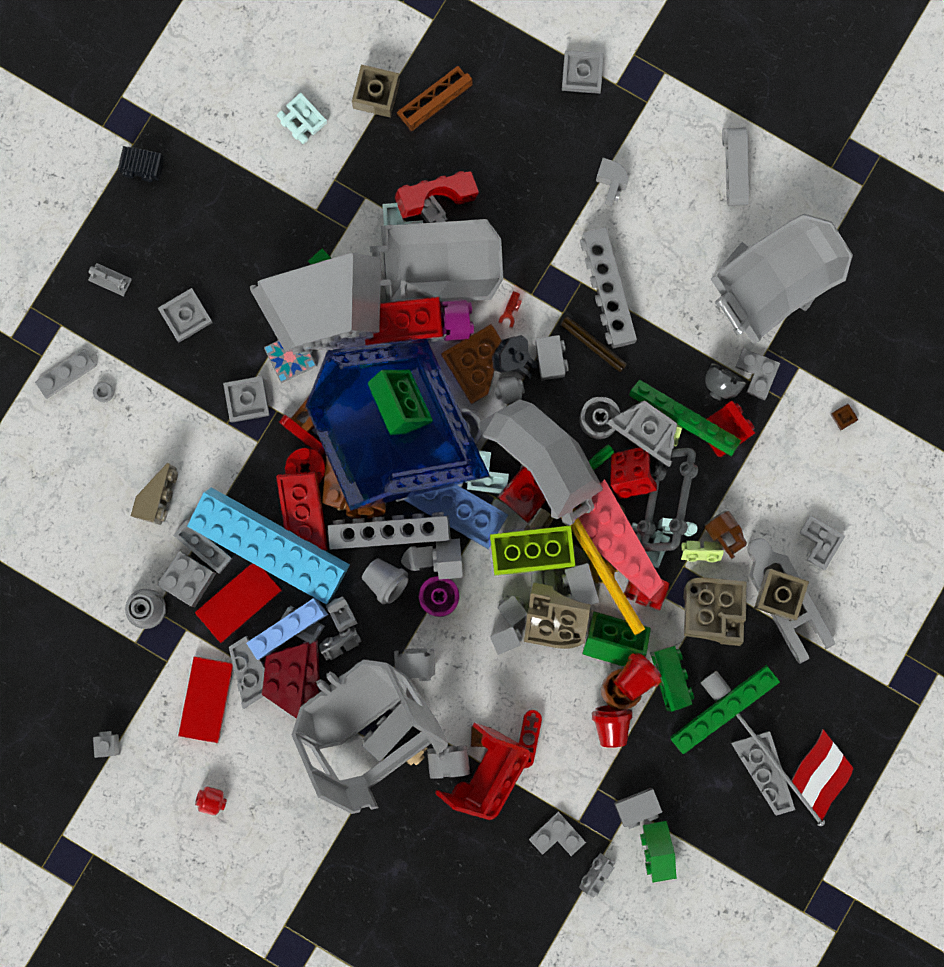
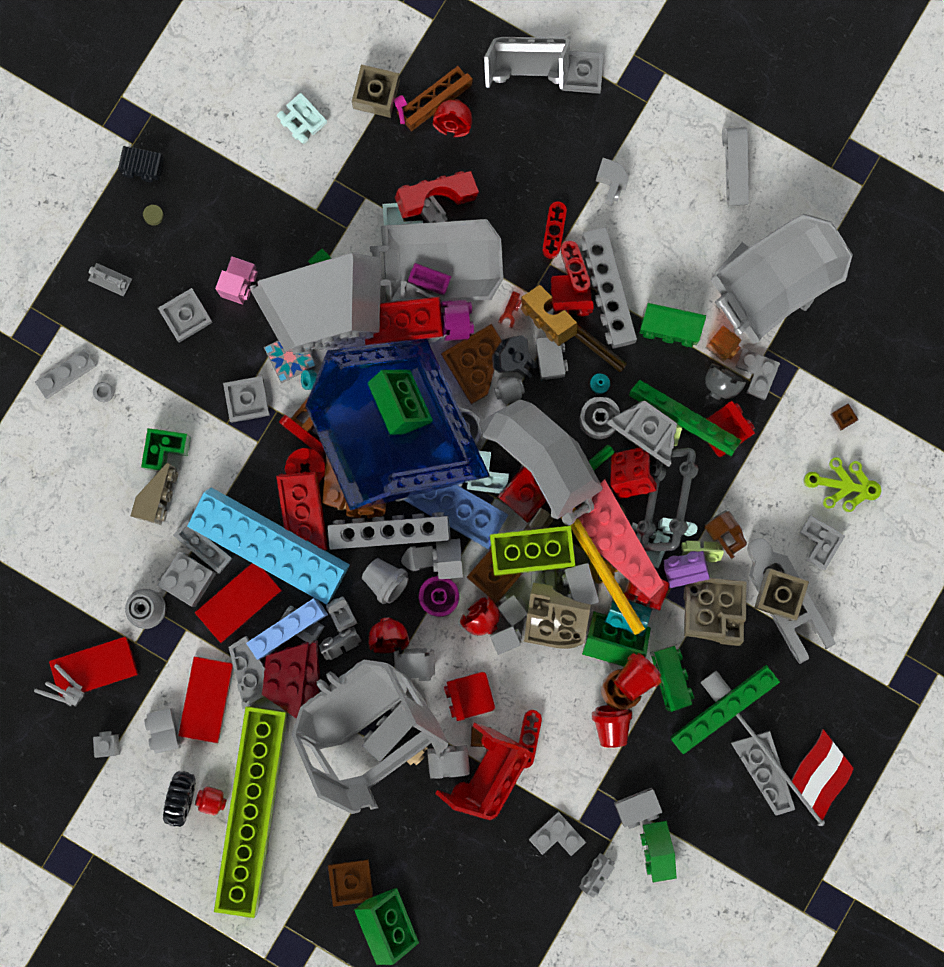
(71, 696): none -> light grey plant
(96, 666): none -> red tile
(153, 215): none -> olive tile
(159, 444): none -> green brick
(163, 731): none -> light grey brick
(179, 799): none -> black gear
(236, 281): none -> bright pink brick
(251, 812): none -> lime brick
(308, 379): none -> teal tile
(350, 882): none -> reddish brown plate
(386, 927): none -> green slope
(388, 635): none -> red cylinder
(400, 102): none -> dark pink hand
(429, 279): none -> magenta plate
(453, 117): none -> red cylinder
(469, 696): none -> red bracket
(482, 618): none -> red cylinder
(493, 586): none -> reddish brown plate
(527, 57): none -> light grey windscreen
(551, 215): none -> red beam
(556, 327): none -> pearl gold arch
(566, 299): none -> red bracket
(577, 259): none -> red beam
(599, 388): none -> teal tile
(617, 620): none -> teal brick
(672, 325): none -> green slope
(686, 569): none -> medium lavender brick
(724, 344): none -> clear orange brick
(845, 485): none -> lime plant

